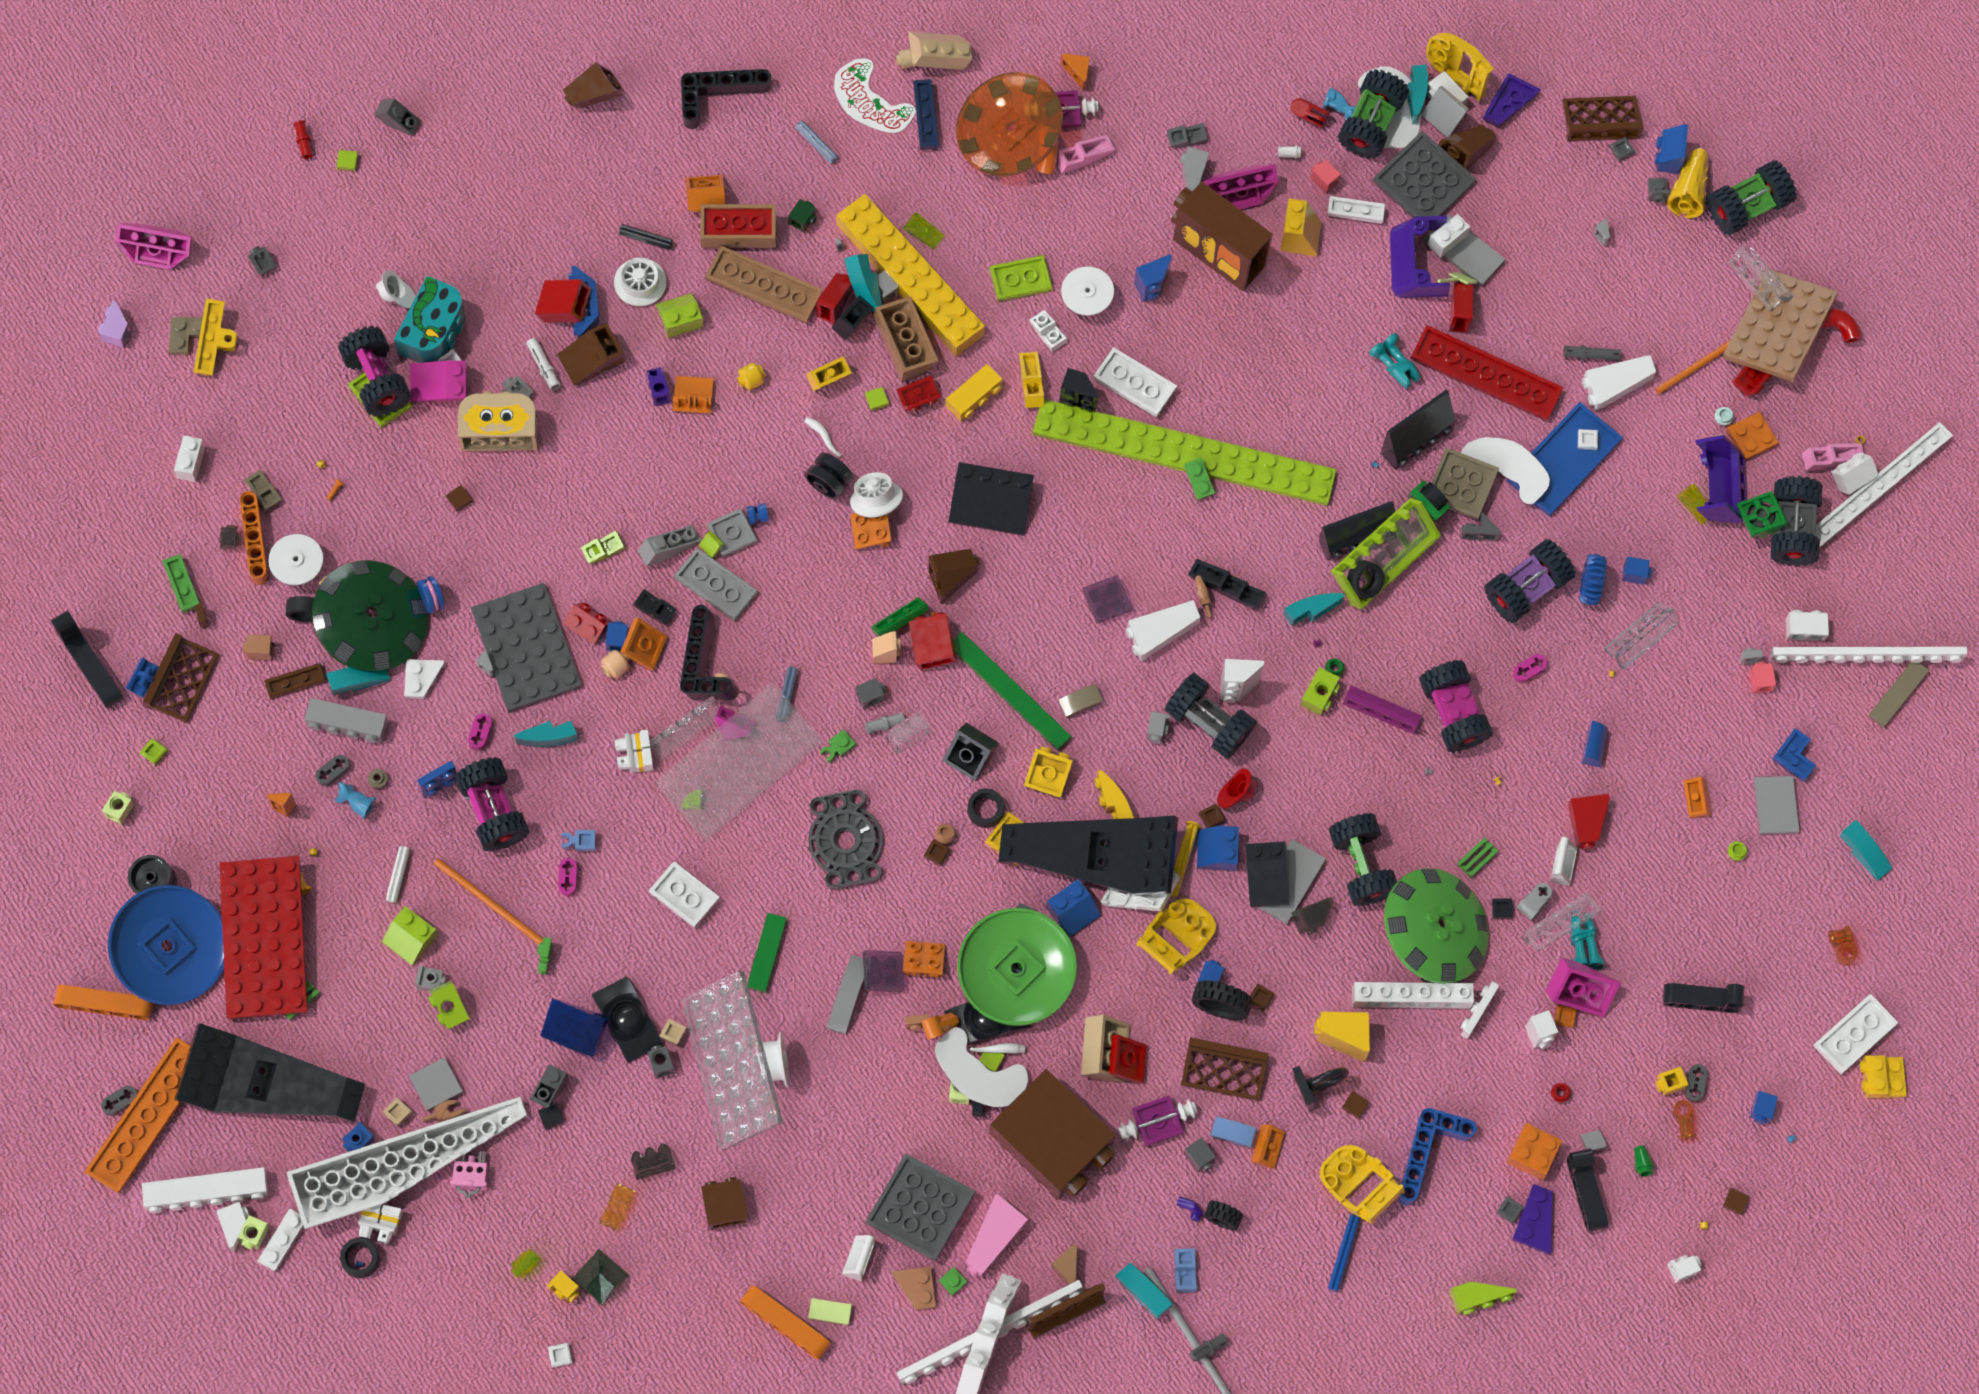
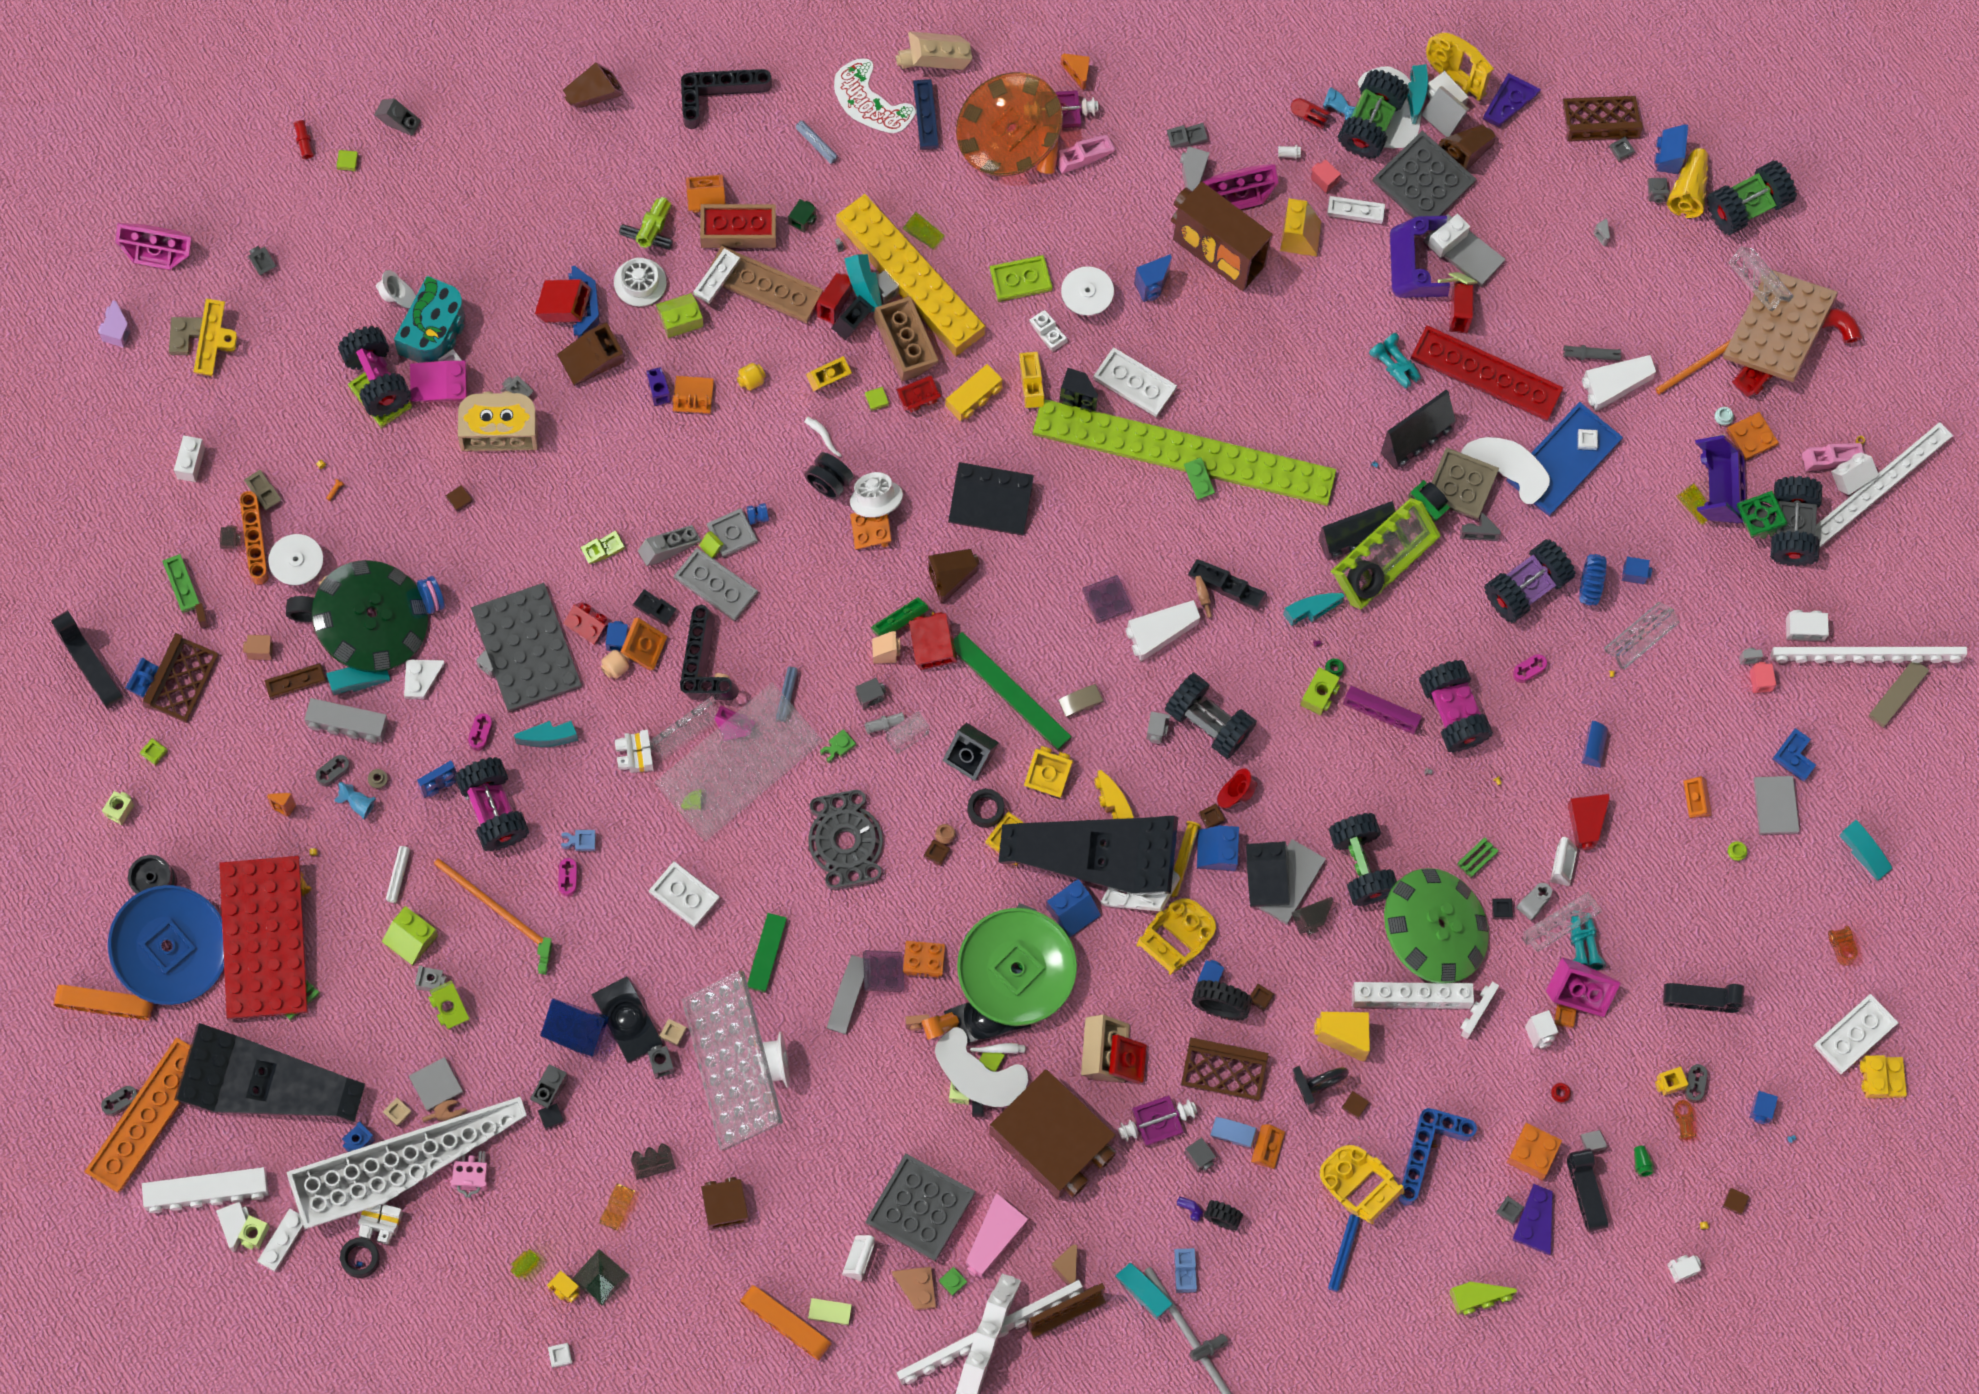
(546, 370): white pin -> none
(653, 222): none -> lime piece
(716, 276): none -> white plate
(1239, 678): white slope -> none

